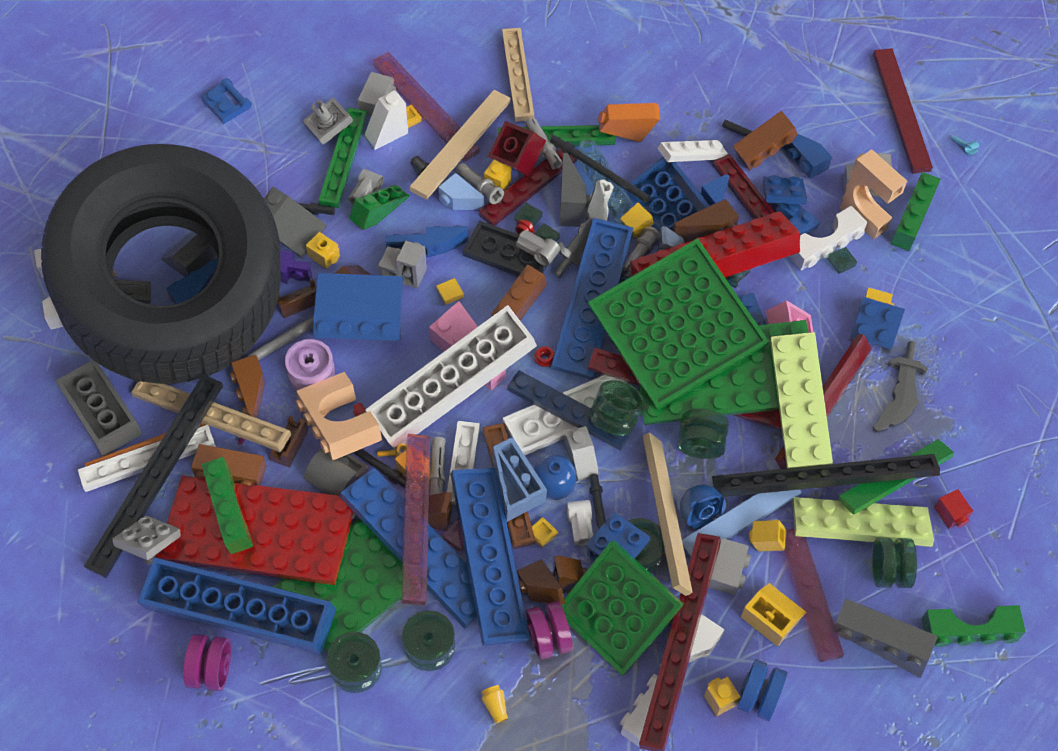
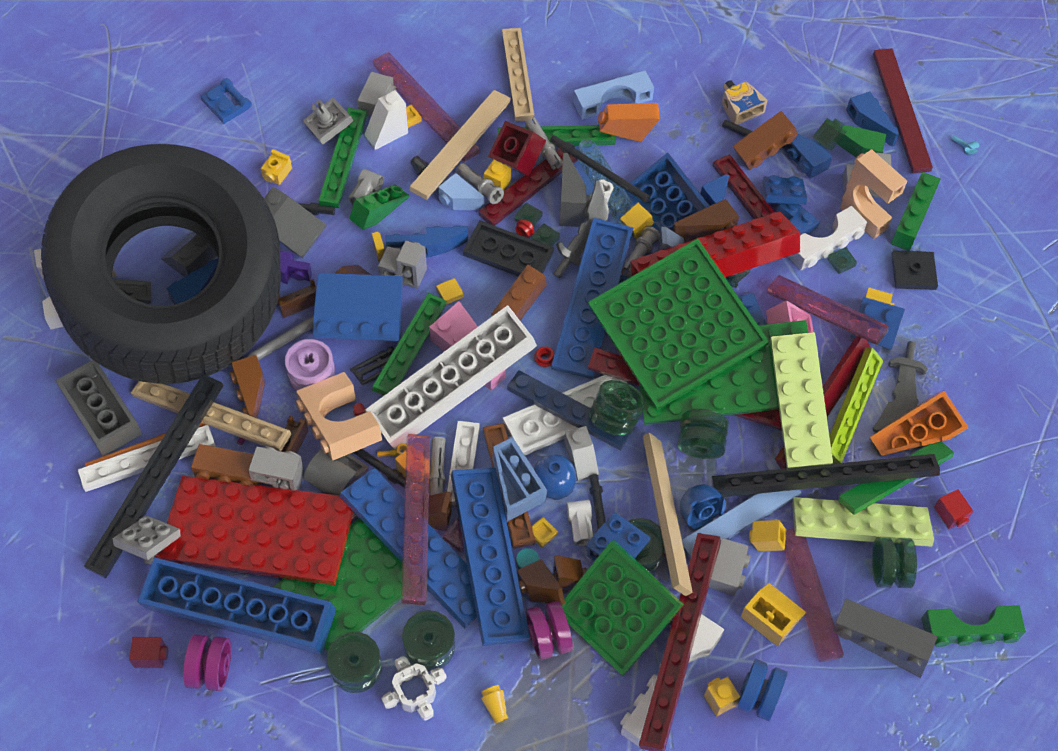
(148, 652): none -> dark red brick
(226, 506): green arch -> none
(276, 167): none -> yellow brick
(277, 468): none -> light grey brick
(323, 250): yellow brick -> none
(378, 245): none -> yellow tile
(381, 358): none -> black piece
(409, 345): none -> green plate
(422, 702): none -> white piece
(526, 557): none -> teal tile
(543, 250): light grey piece -> none
(633, 87): none -> light blue arch
(692, 150): white plate -> none
(742, 102): none -> tan torso
(828, 309): none -> clear pink plate
(830, 133): none -> clear green brick
(854, 404): none -> lime plate
(861, 141): none -> green slope
(869, 115): none -> blue slope
(914, 270): none -> black plate
(923, 425): none -> orange wedge

